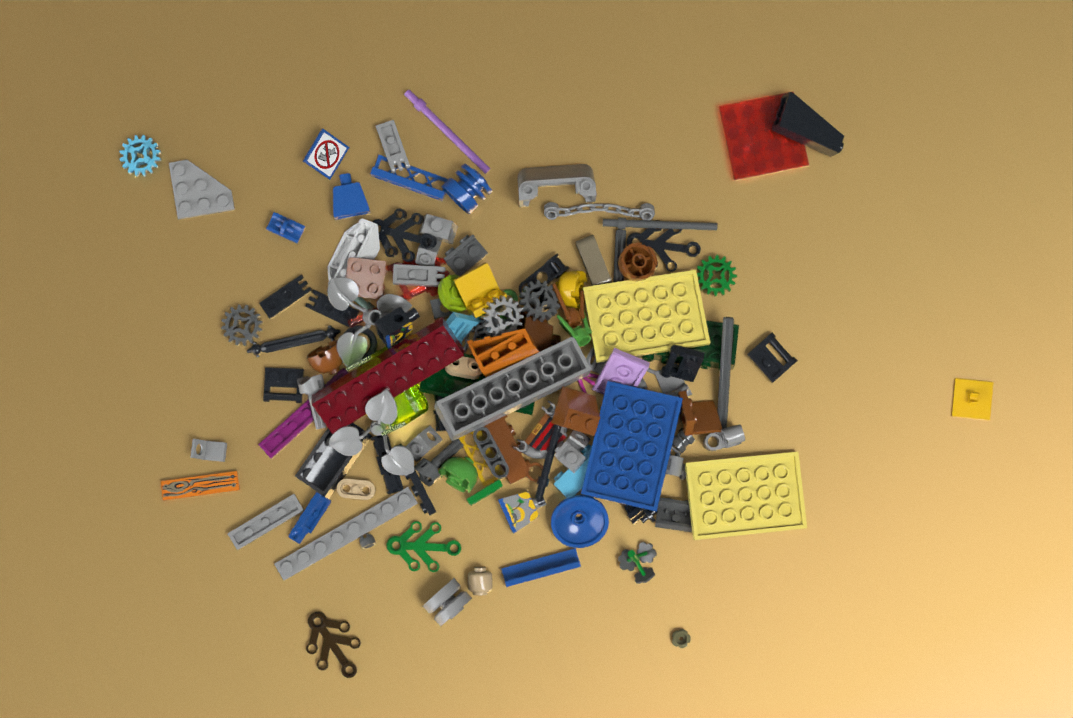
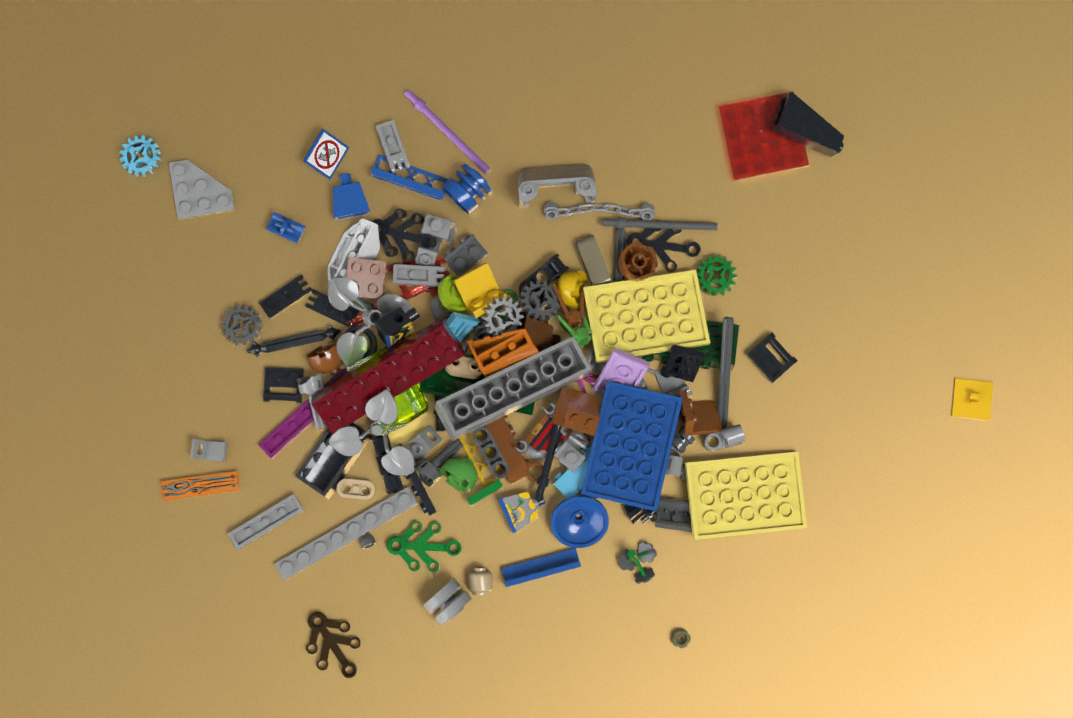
(310, 517): blue hinge -> none

